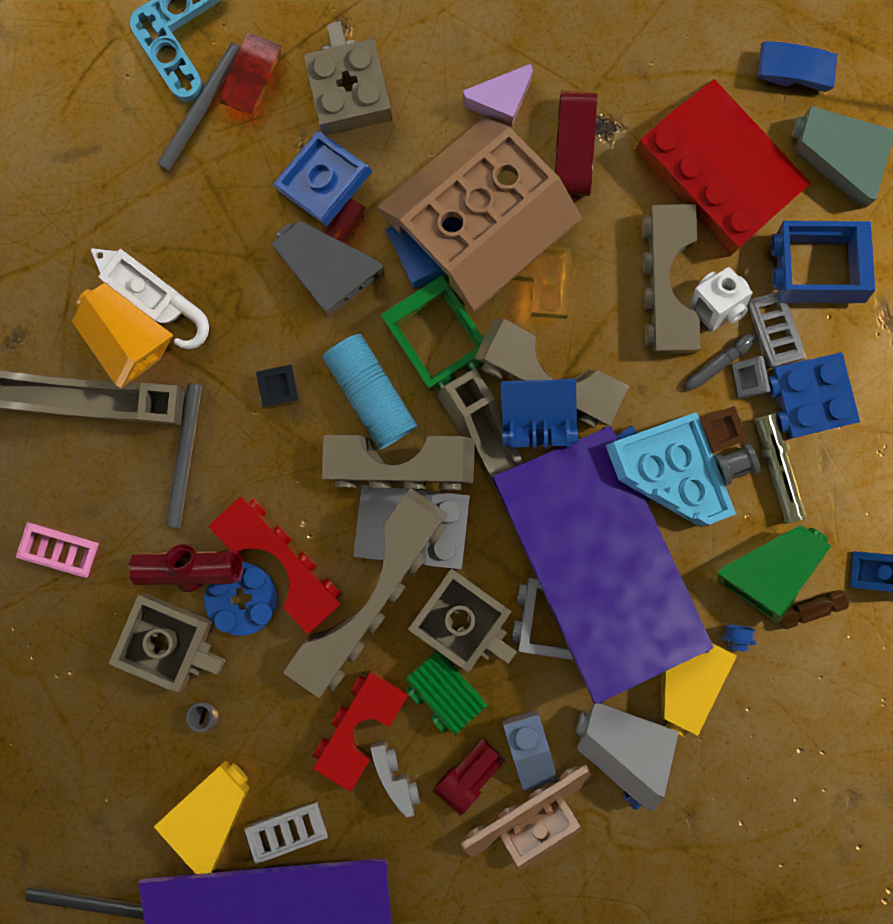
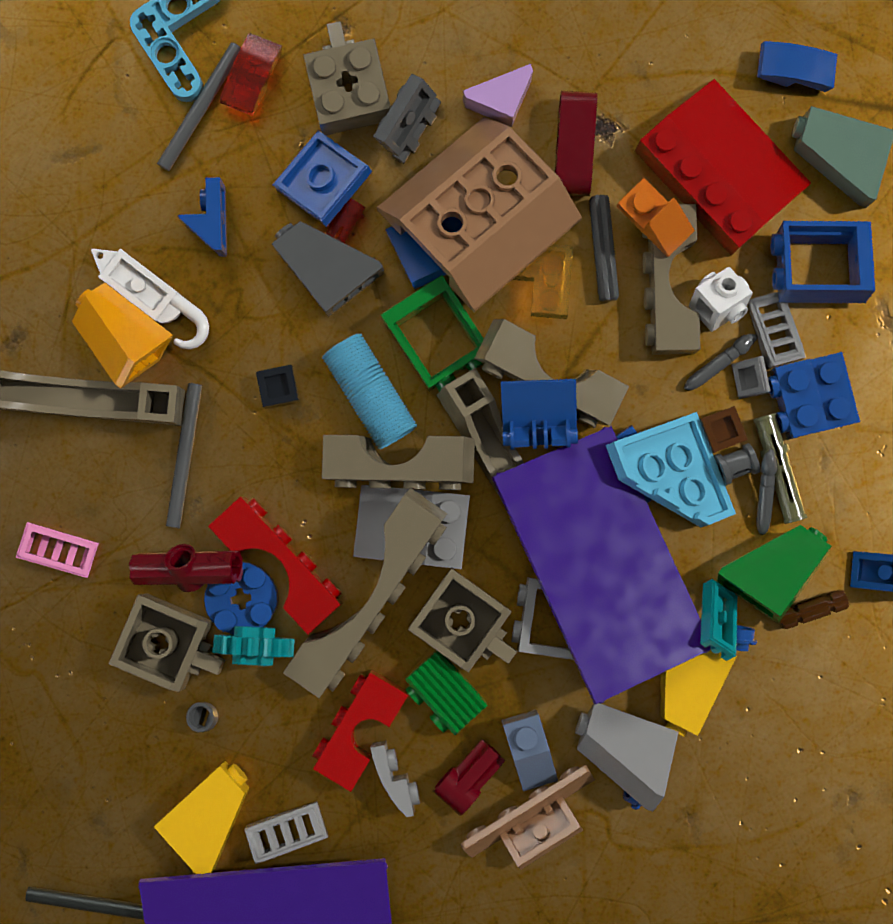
(212, 225): none -> blue slope
(253, 645): none -> teal gear
(407, 118): none -> dark grey plate
(604, 248): none -> dark grey axle
(656, 217): none -> orange slope
(719, 619): none -> teal tile
(766, 491): none -> dark grey piece

